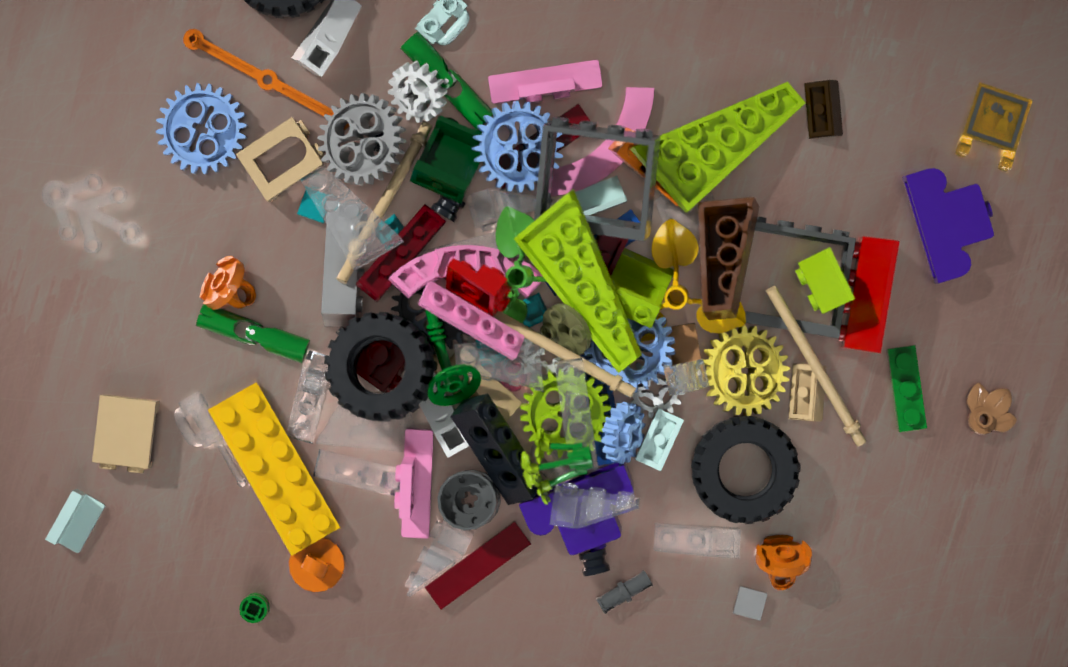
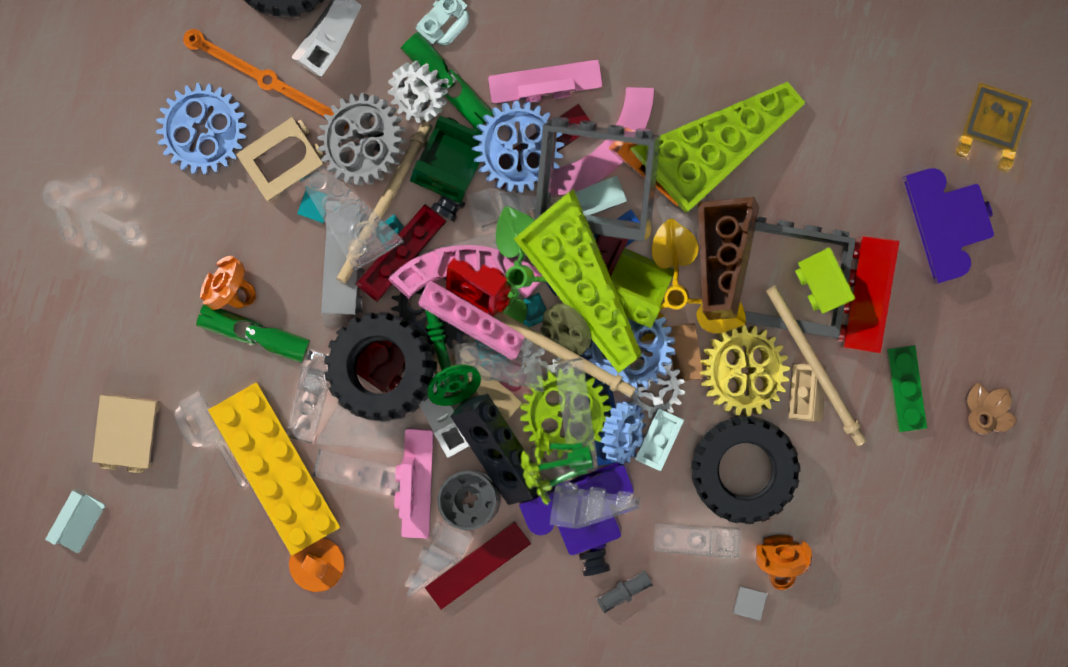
(258, 605): green wheel -> none
(686, 377): clear brick -> none
(823, 109): dark brown slope -> none

